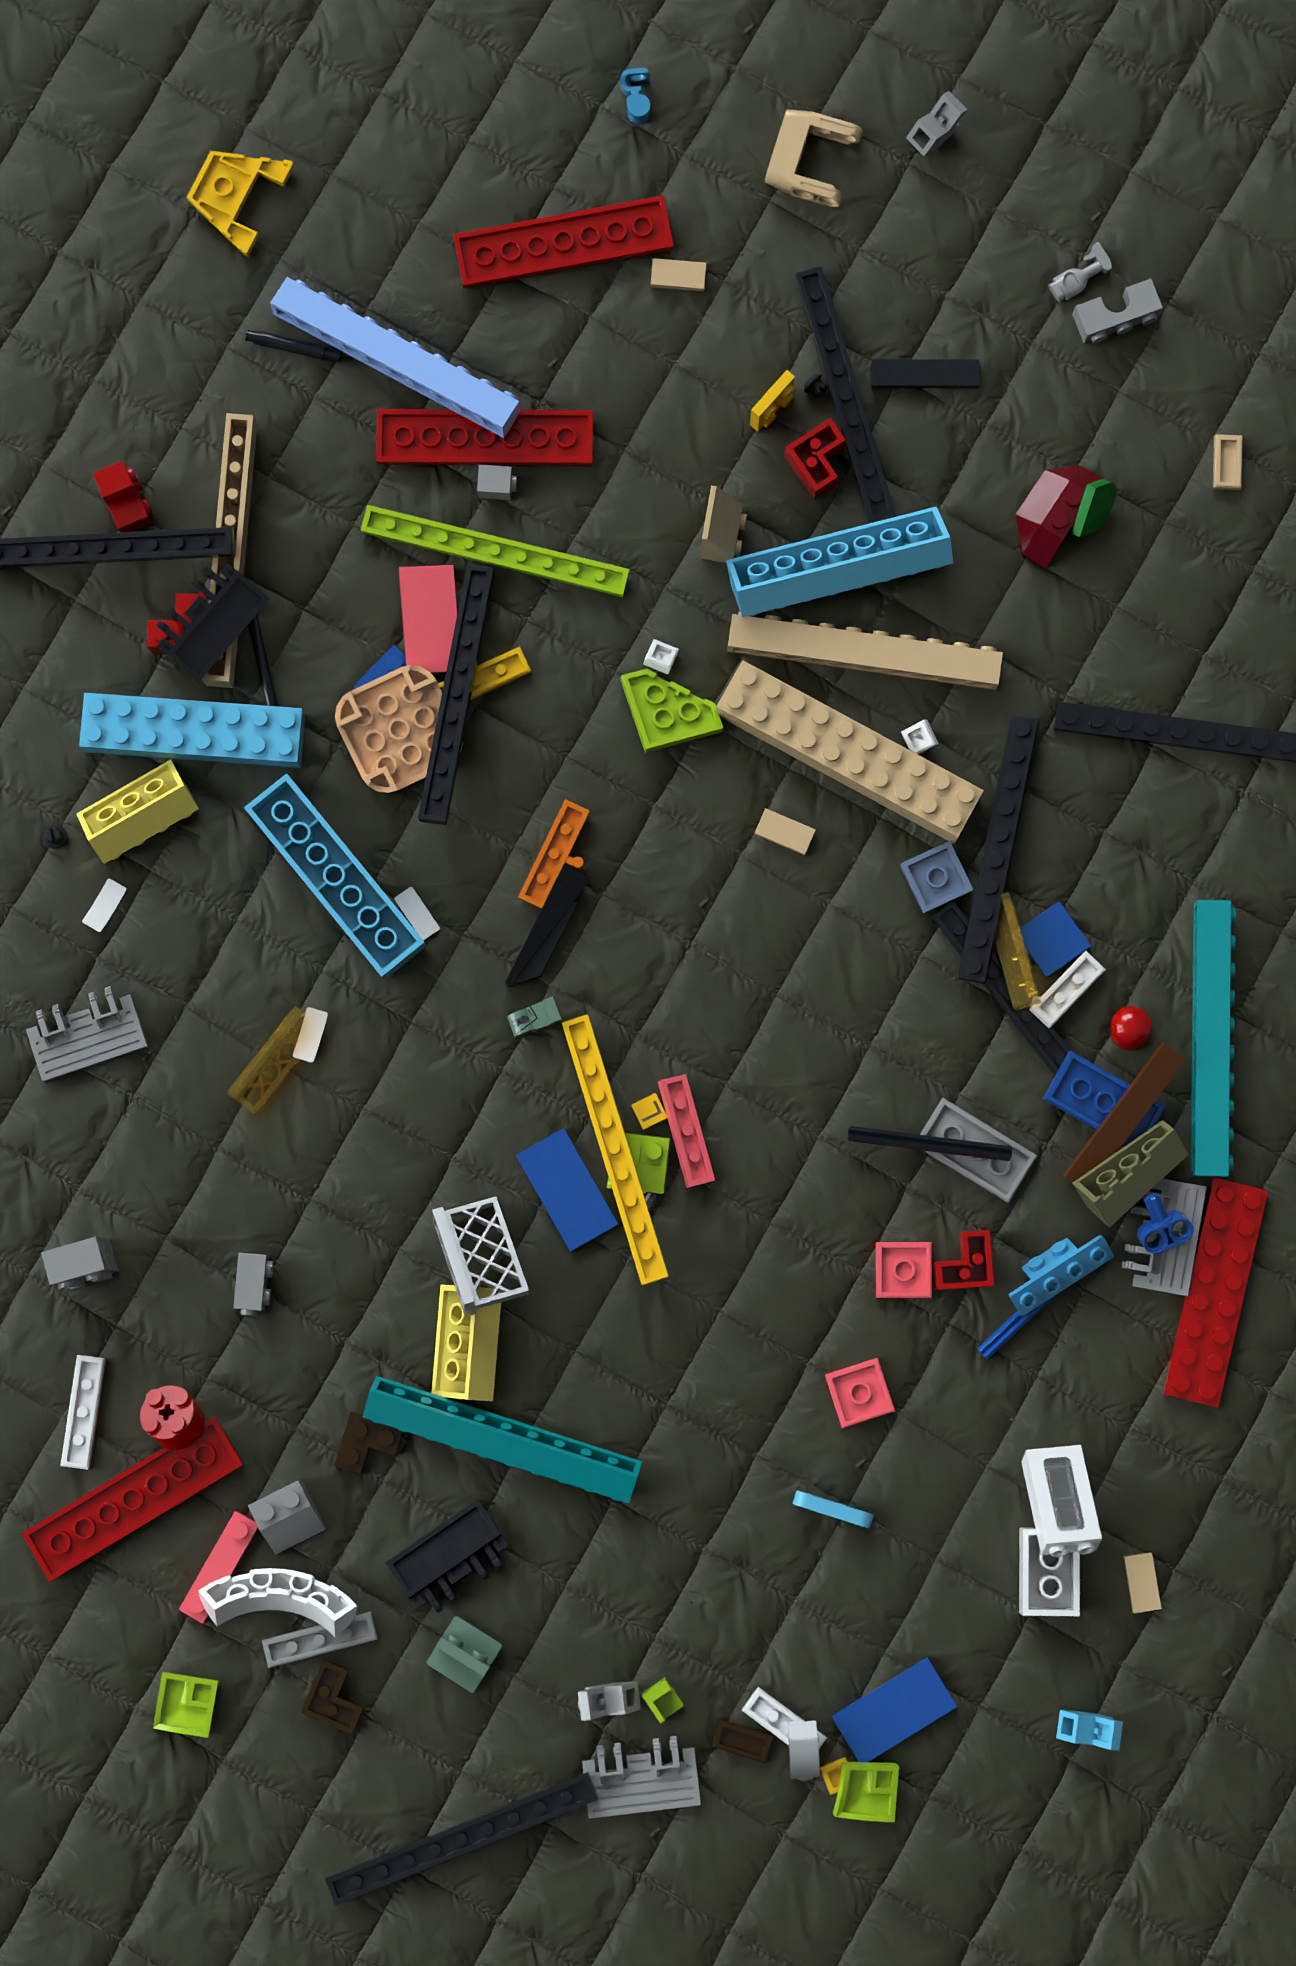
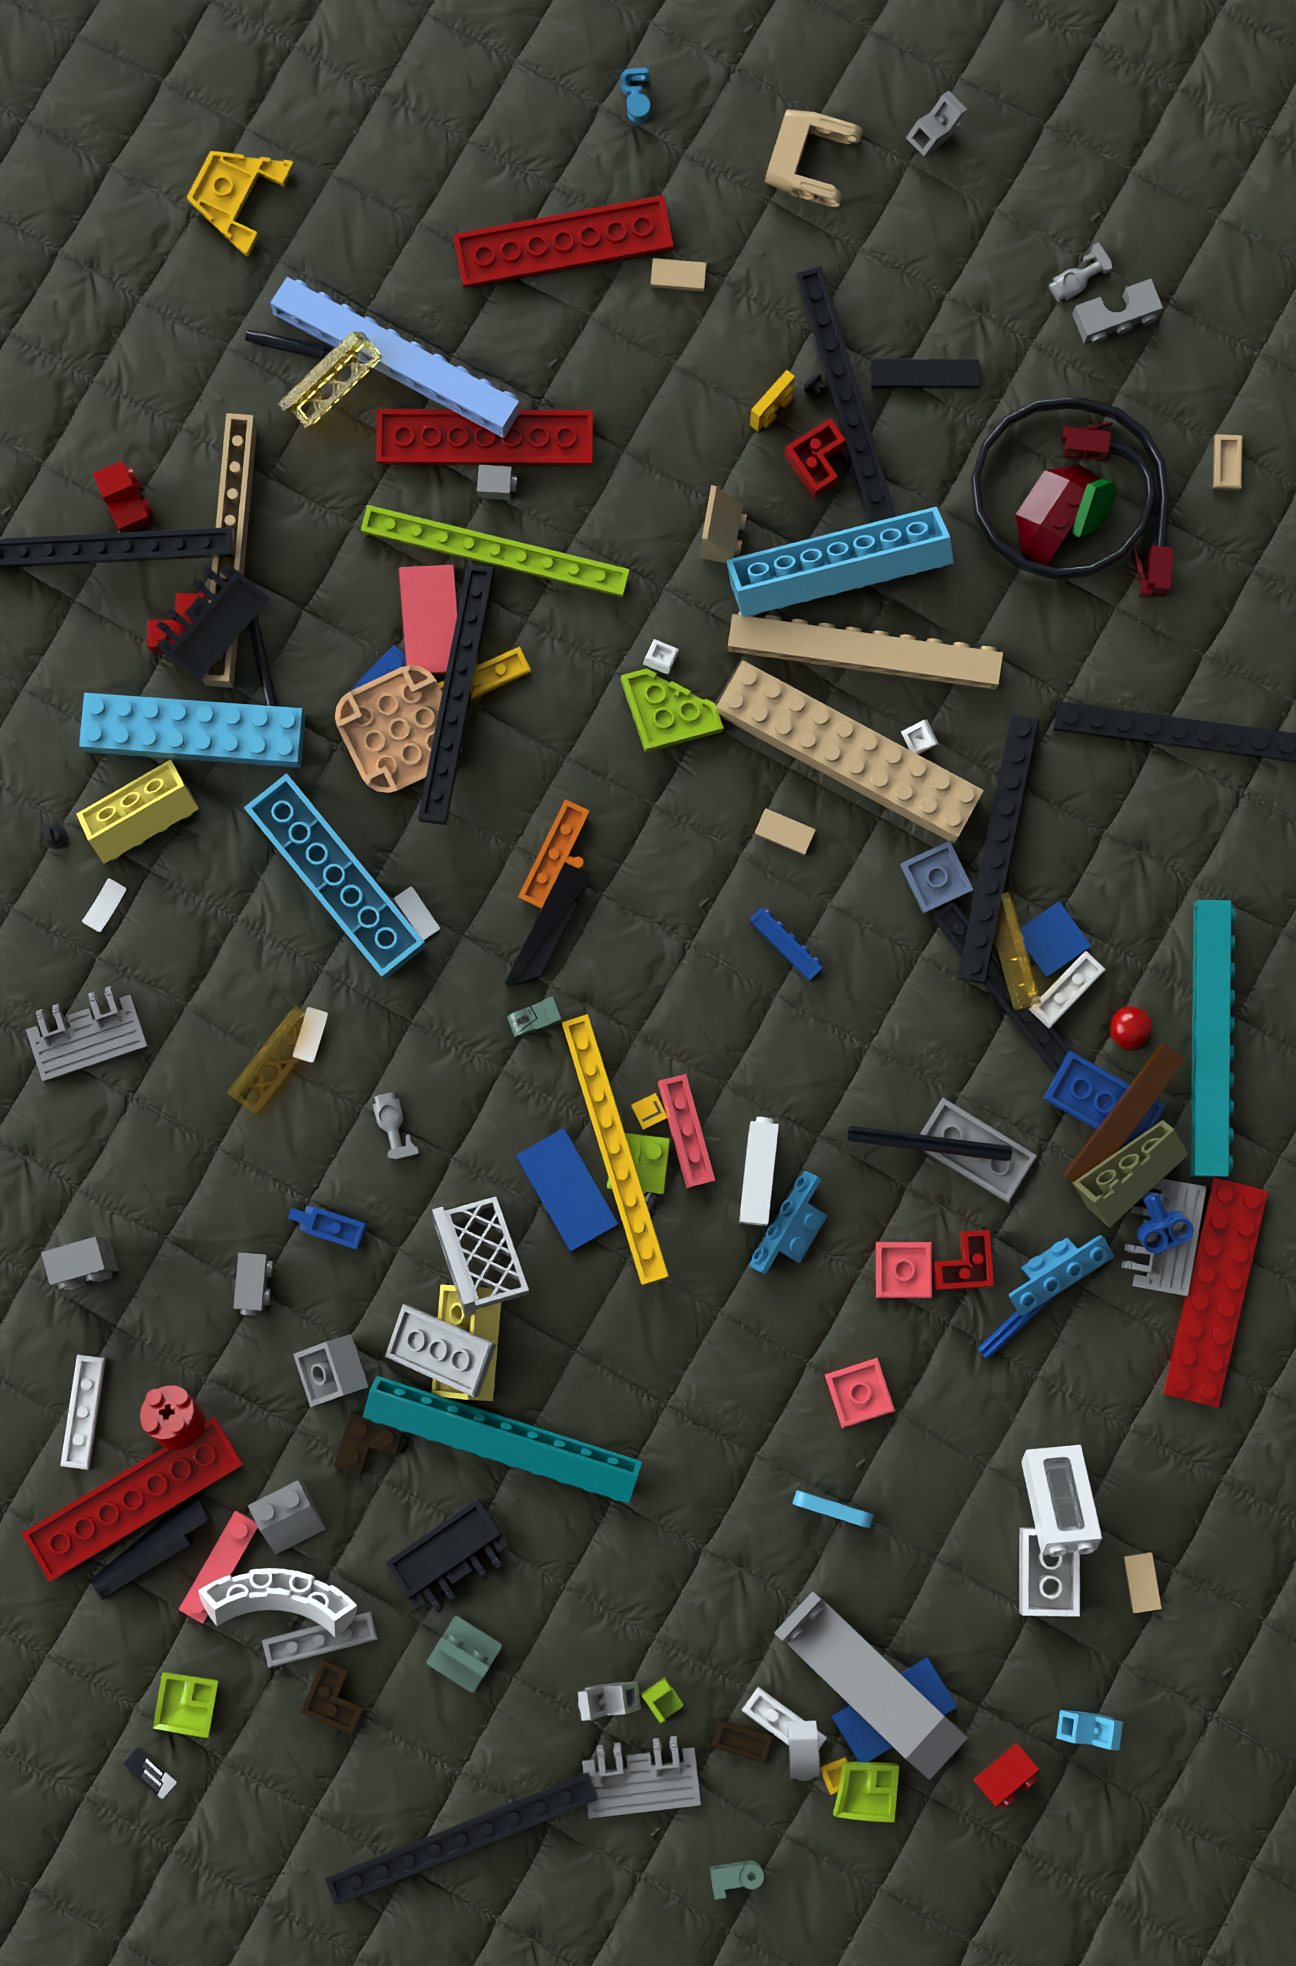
(149, 1773): none -> sticker
(154, 1547): none -> black wedge
(324, 371): none -> clear yellow fence
(329, 1226): none -> blue hinge
(330, 1370): none -> light grey slope
(389, 1118): none -> light grey piece
(440, 1350): none -> tile
(735, 1875): none -> sand green leg
(758, 1172): none -> white piece
(786, 943): none -> blue piece
(793, 1227): none -> dark azure bracket
(871, 1685): none -> light grey panel
(1007, 1777): none -> red brick
(1093, 445): none -> black piece

